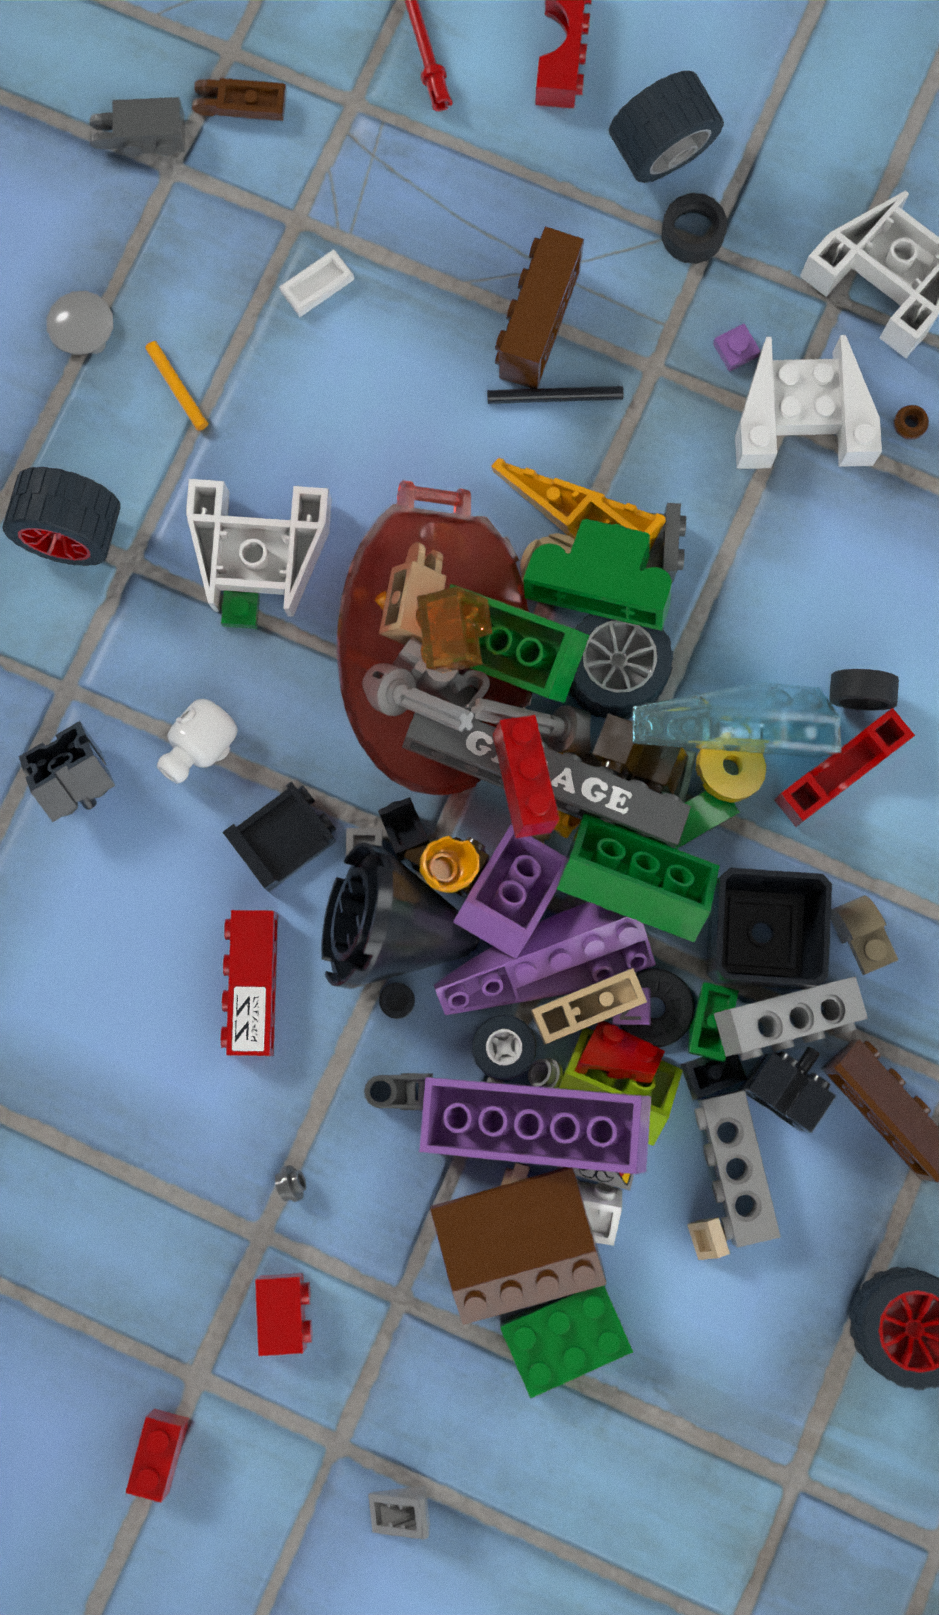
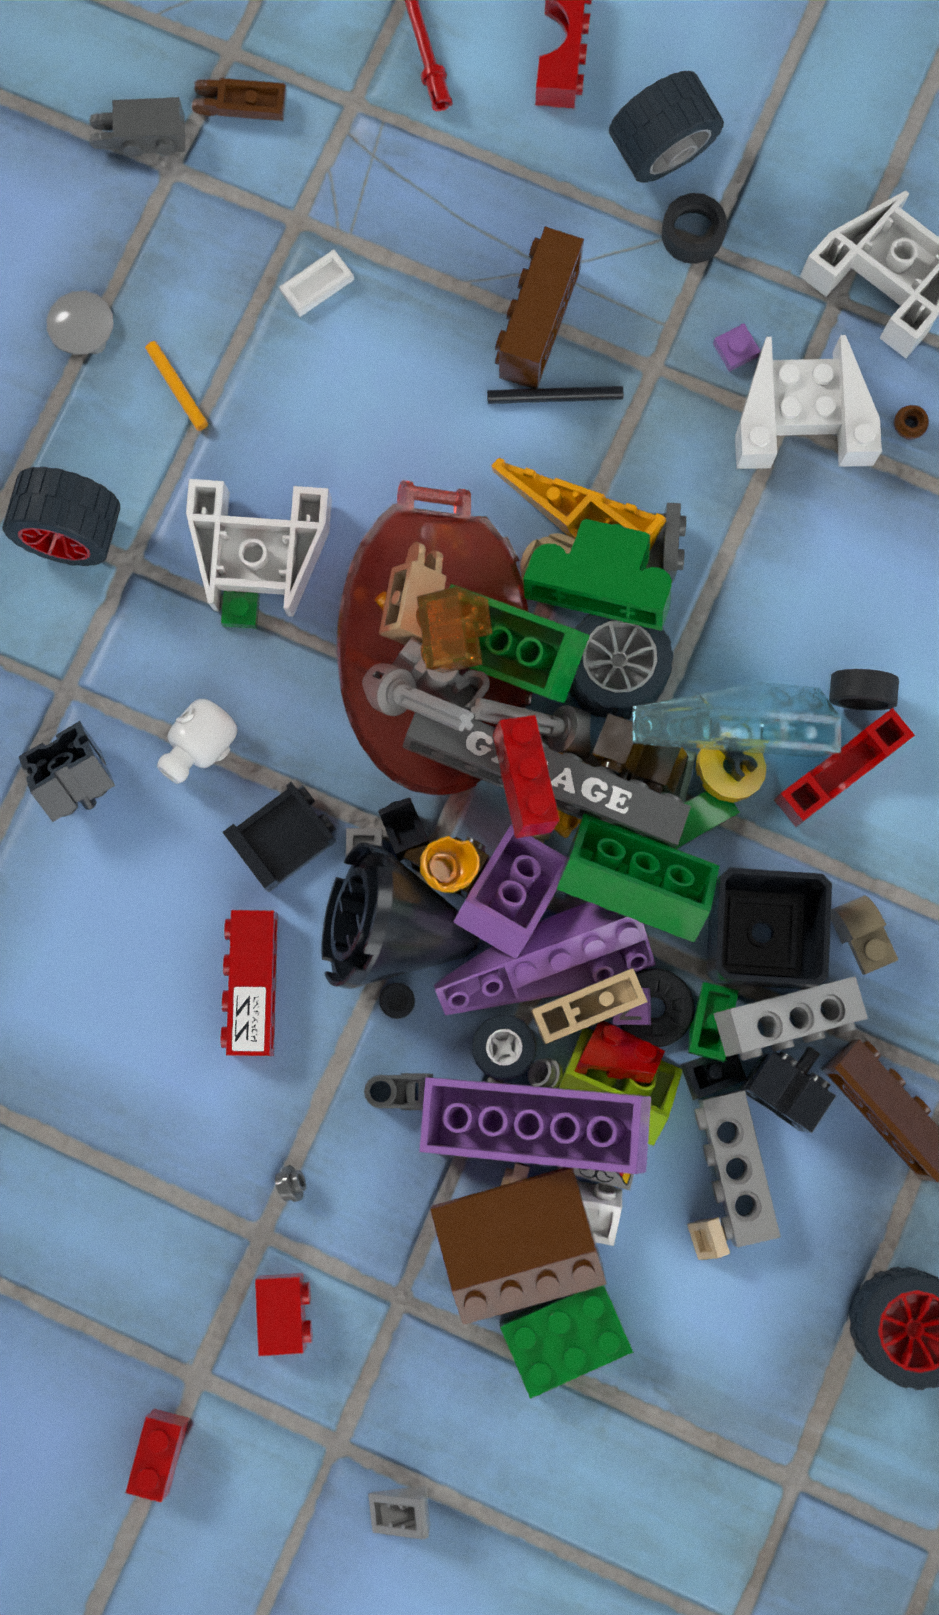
(736, 759): none -> black piece

